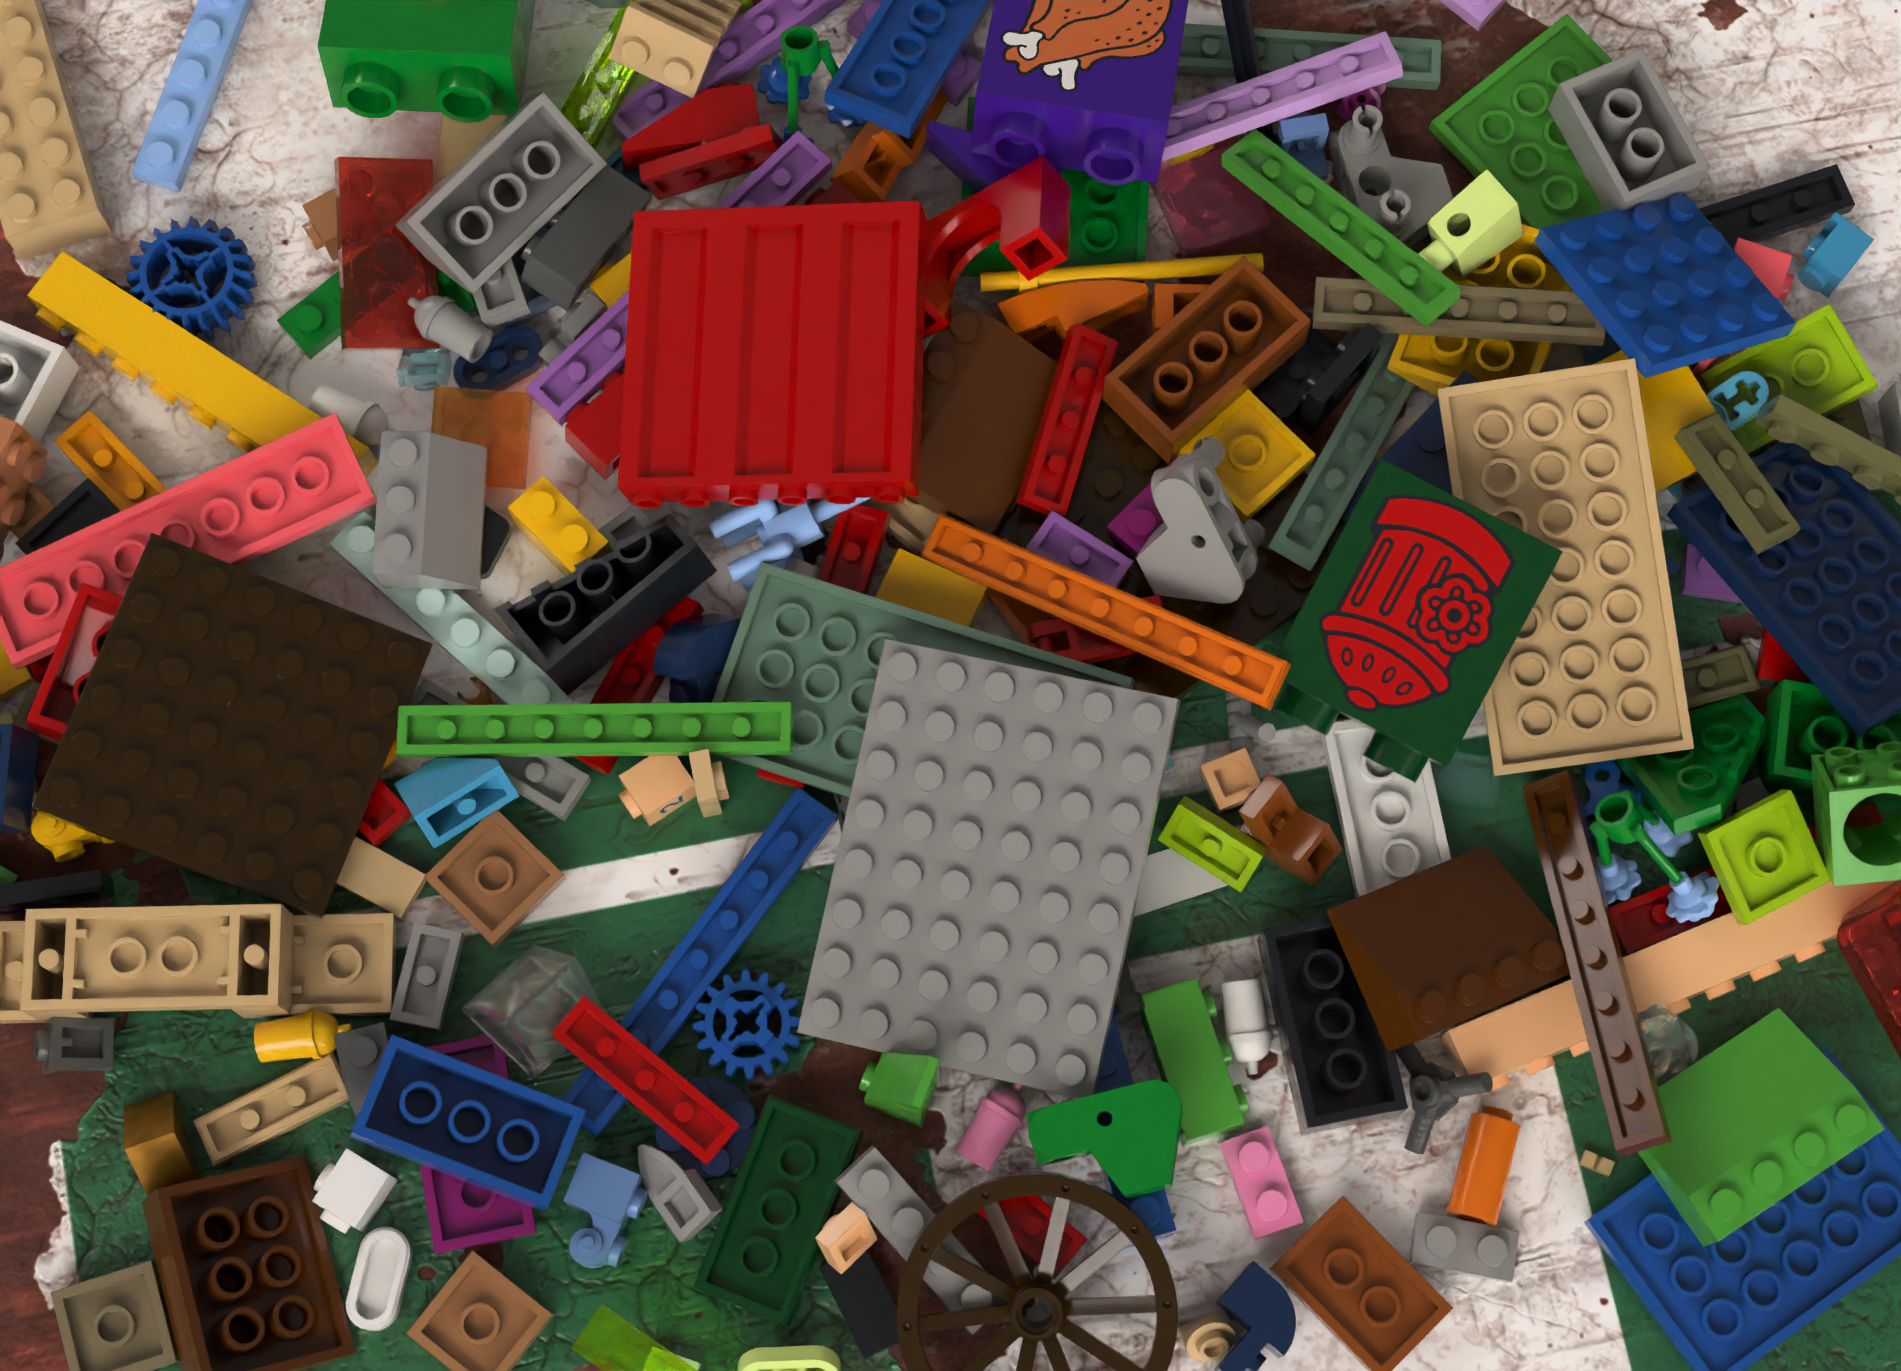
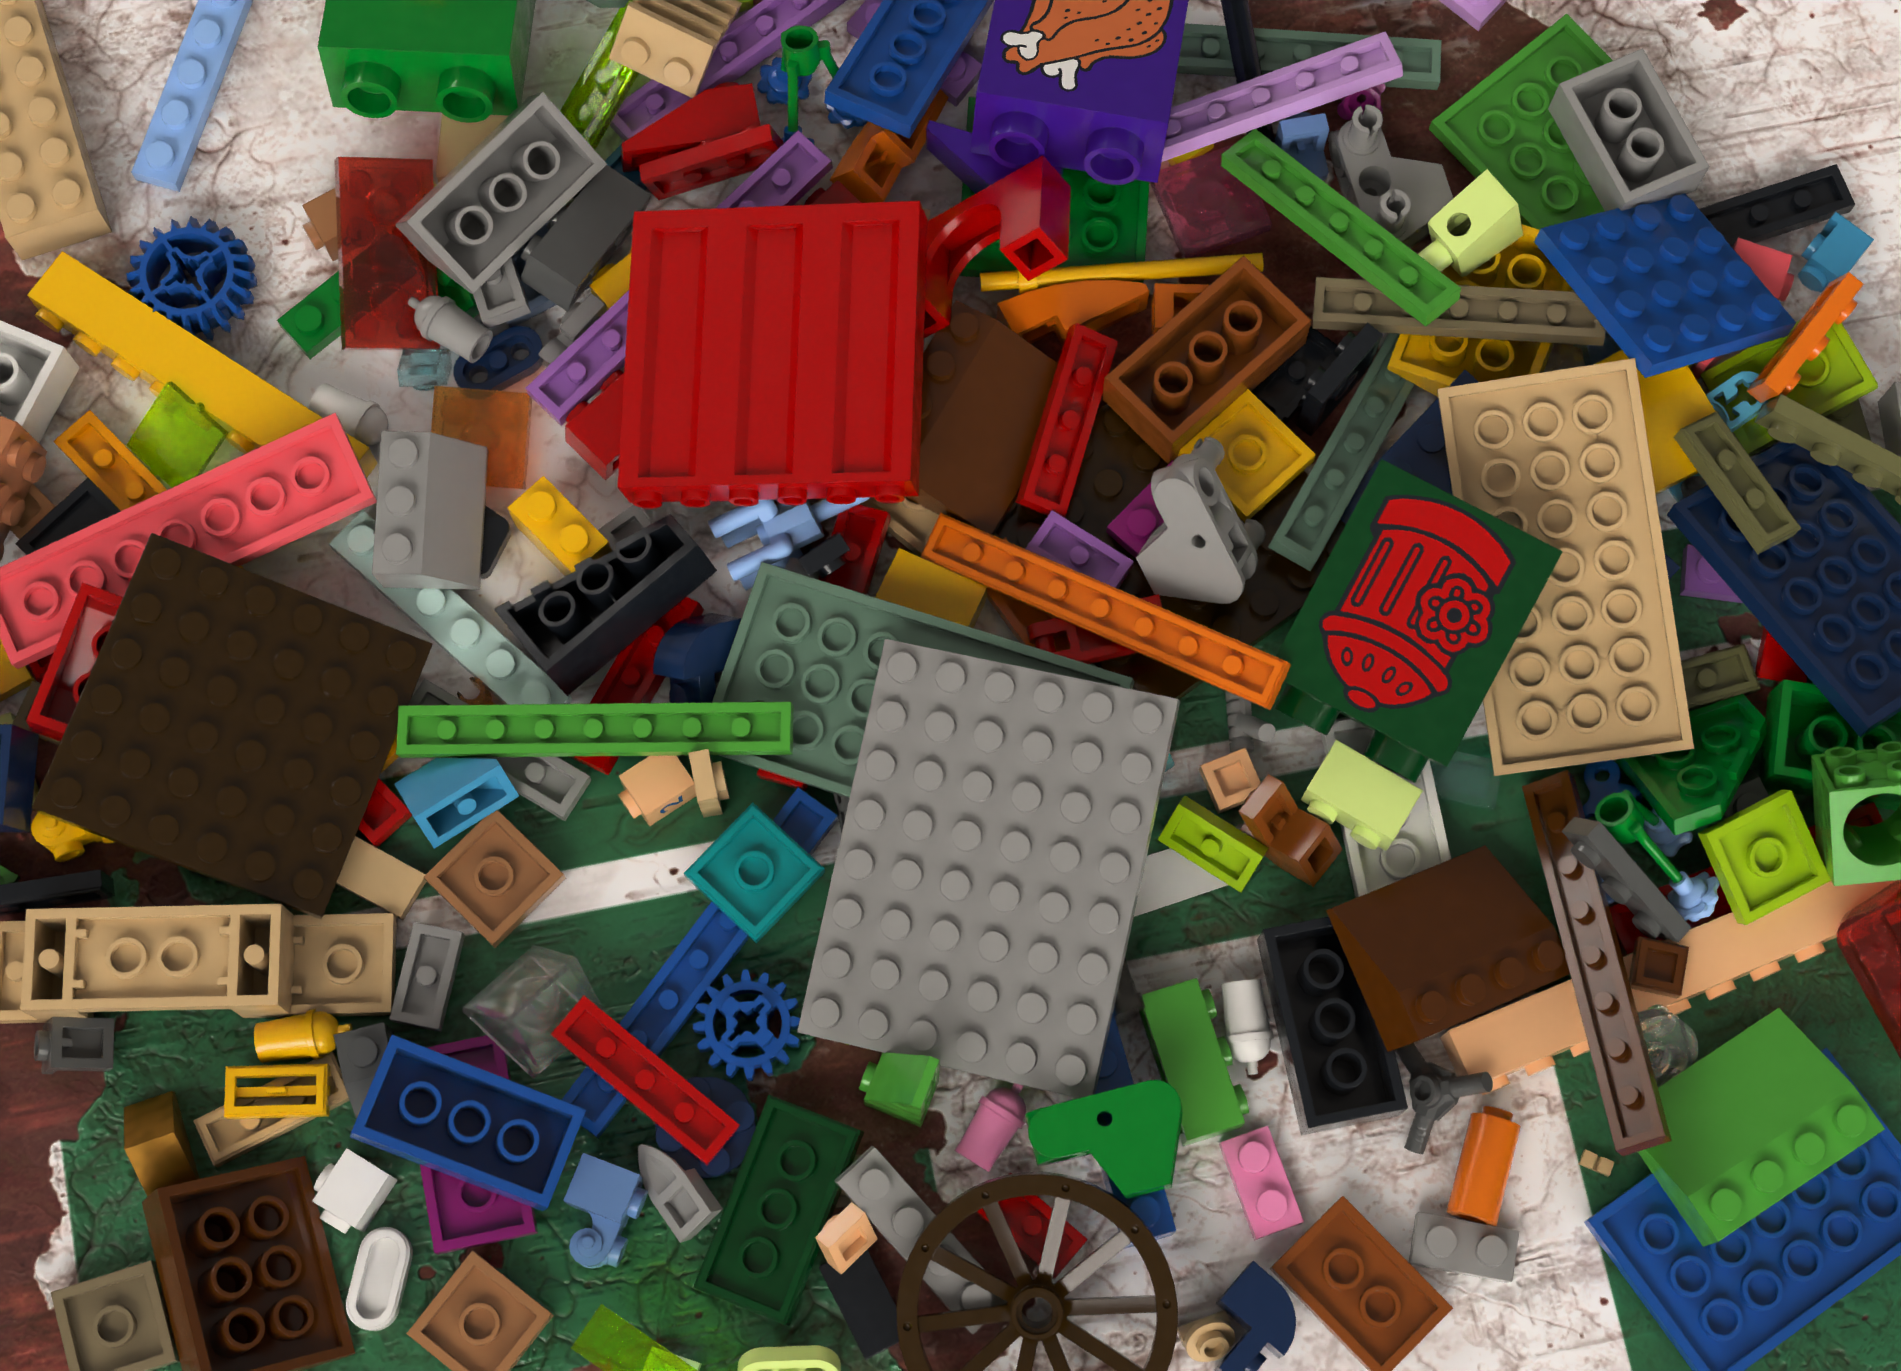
(176, 437): none -> clear neon green piece
(320, 1091): none -> yellow tile
(754, 872): none -> teal tile
(825, 556): none -> black plate
(1360, 797): none -> yellowish green brick
(1625, 880): none -> dark grey plate
(1658, 967): none -> reddish brown tile
(1806, 339): none -> orange plate

